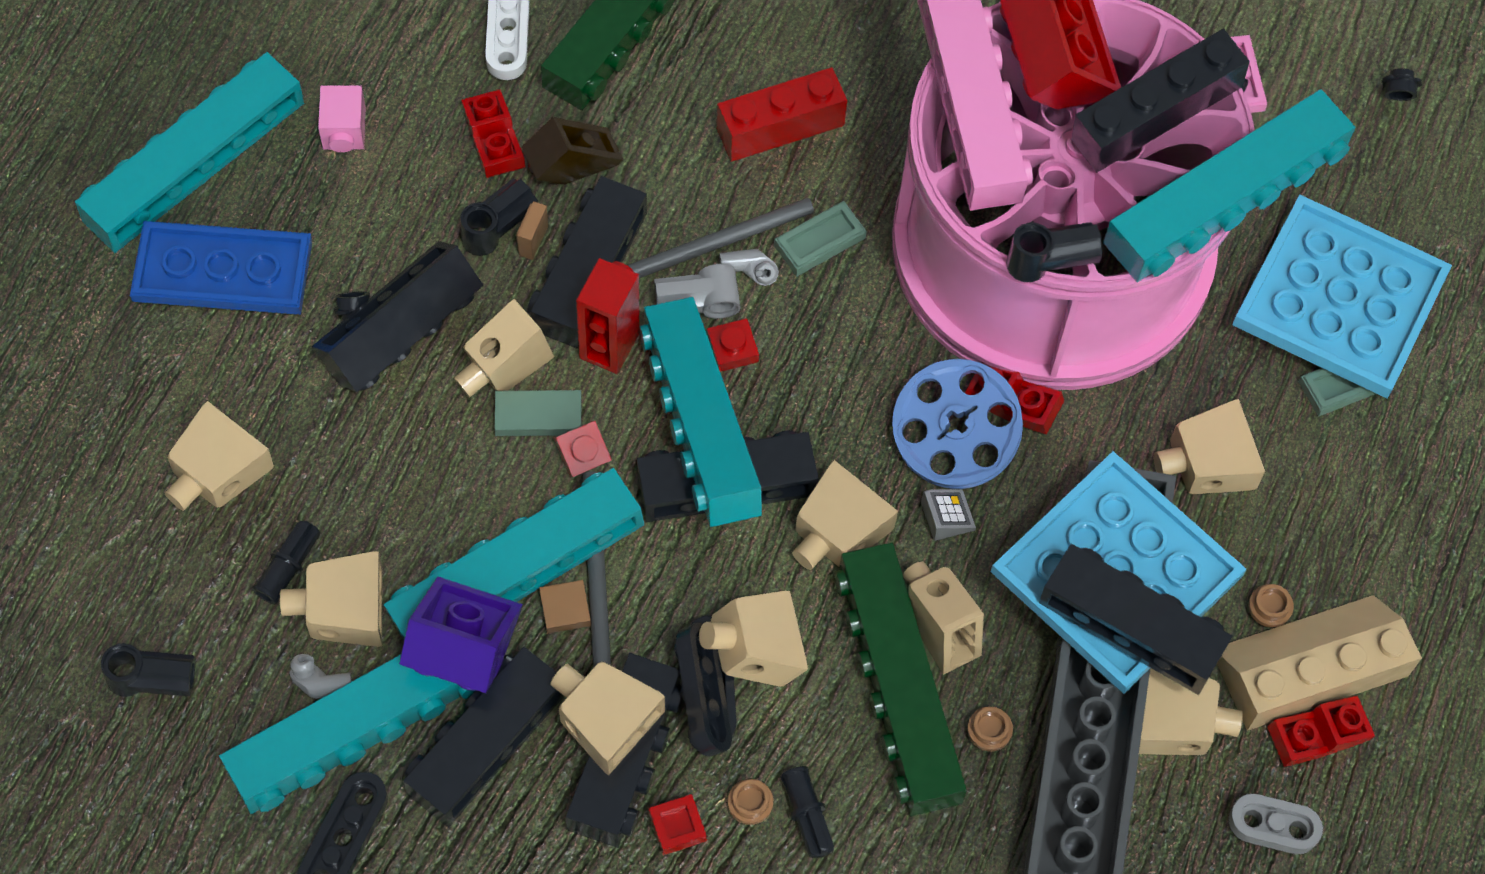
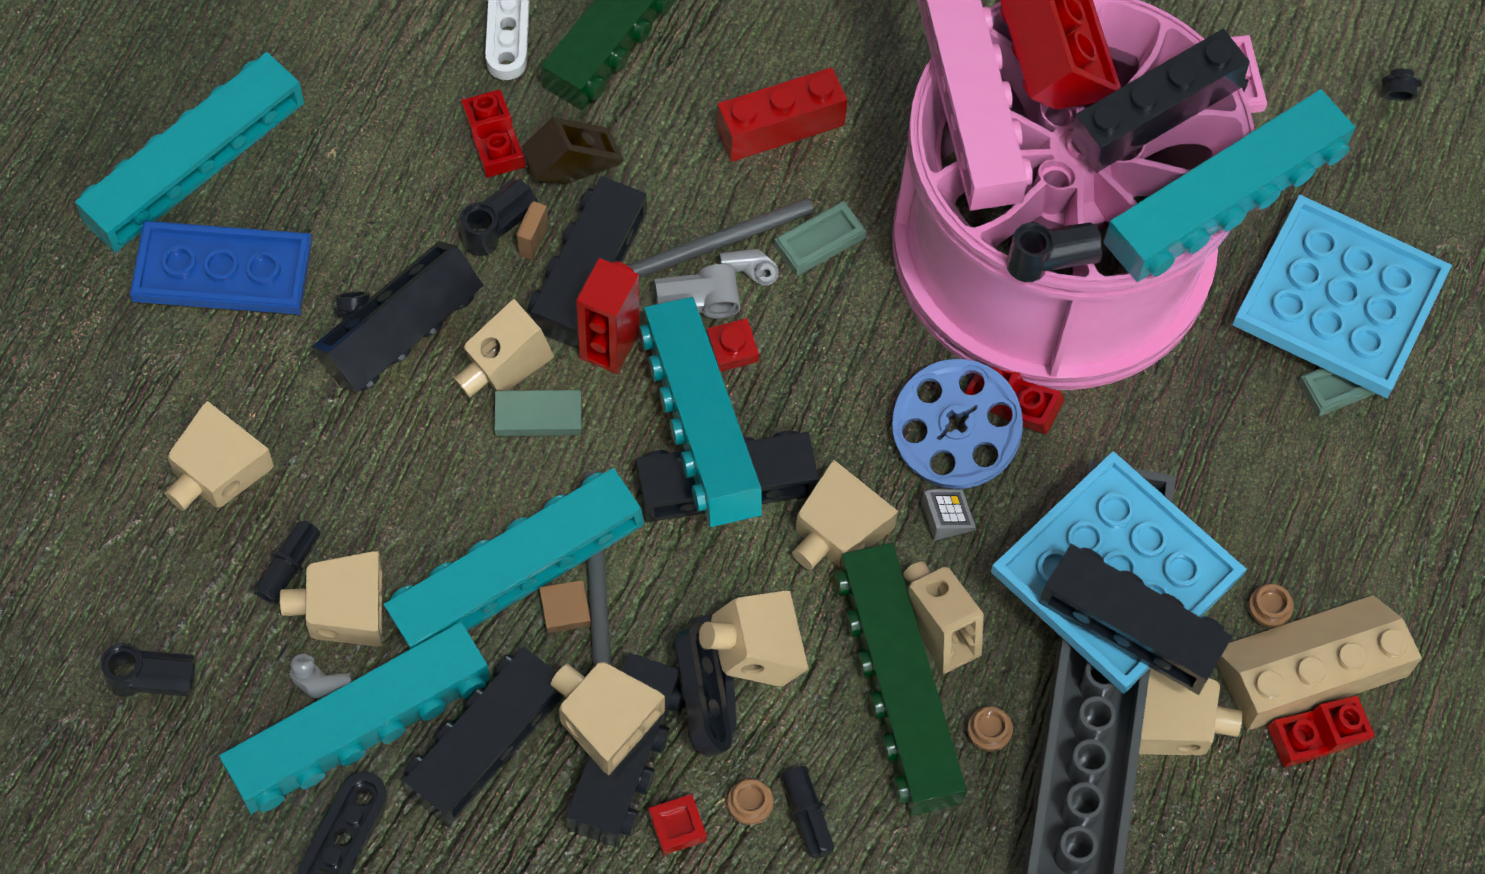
(342, 118): bright pink brick -> none
(459, 634): dark purple slope -> none
(582, 449): plate -> none
(1213, 452): tan torso -> none
(1274, 822): light grey plate -> none

